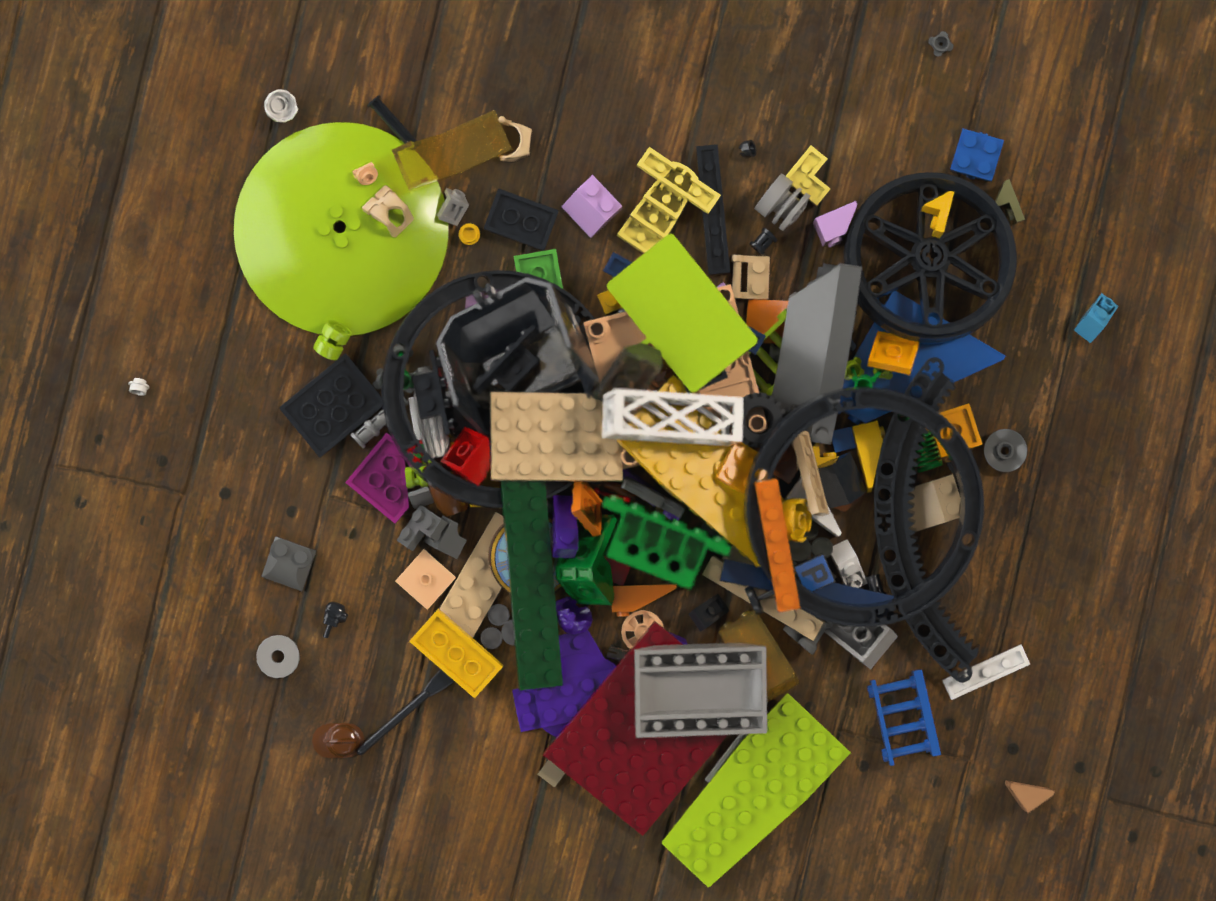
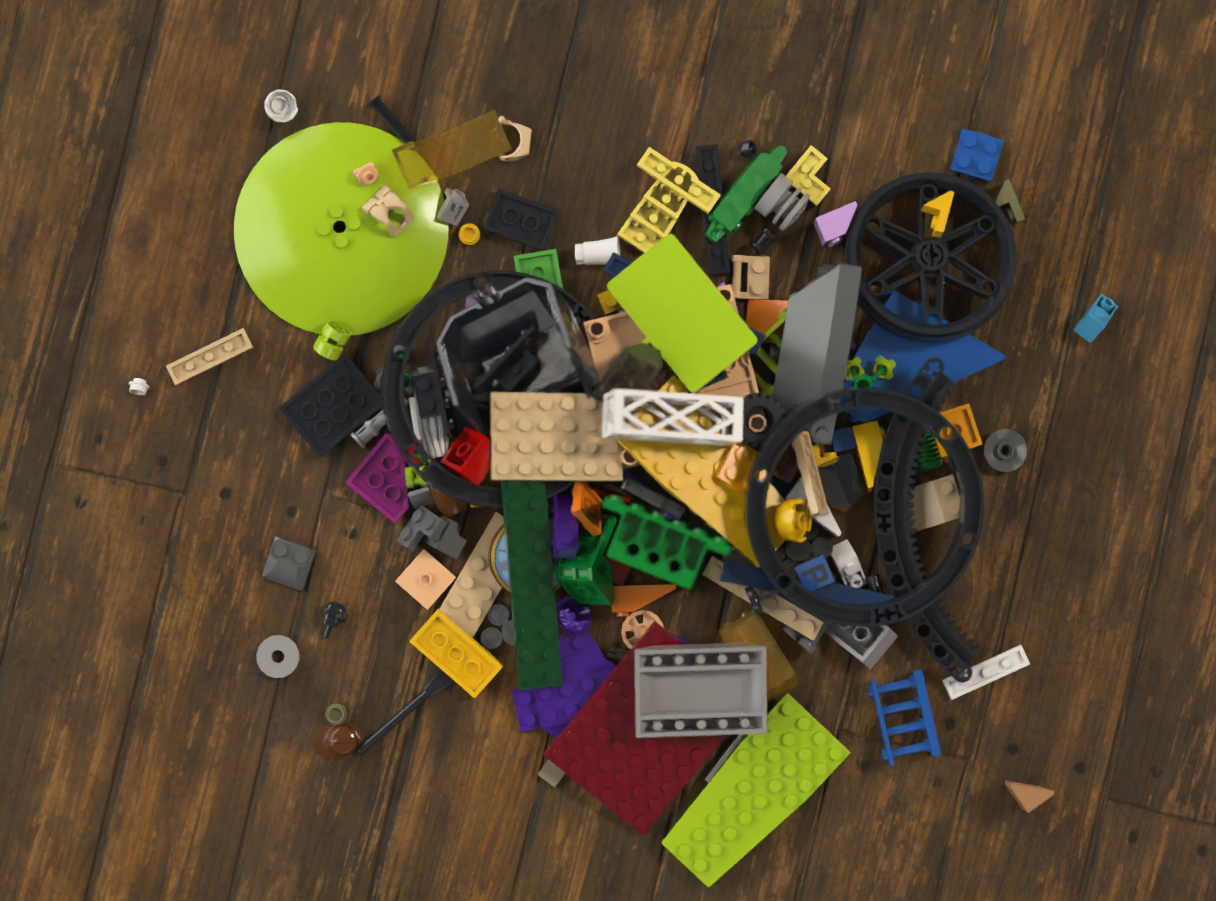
(209, 356): none -> tan plate
(336, 714): none -> olive plate
(592, 206): lavender slope -> none
(596, 251): none -> white plant
(709, 612): black slope -> none
(744, 192): none -> green hinge
(777, 545): orange plate -> none
(893, 353): light orange plate -> none
(934, 42): dark grey plate -> none

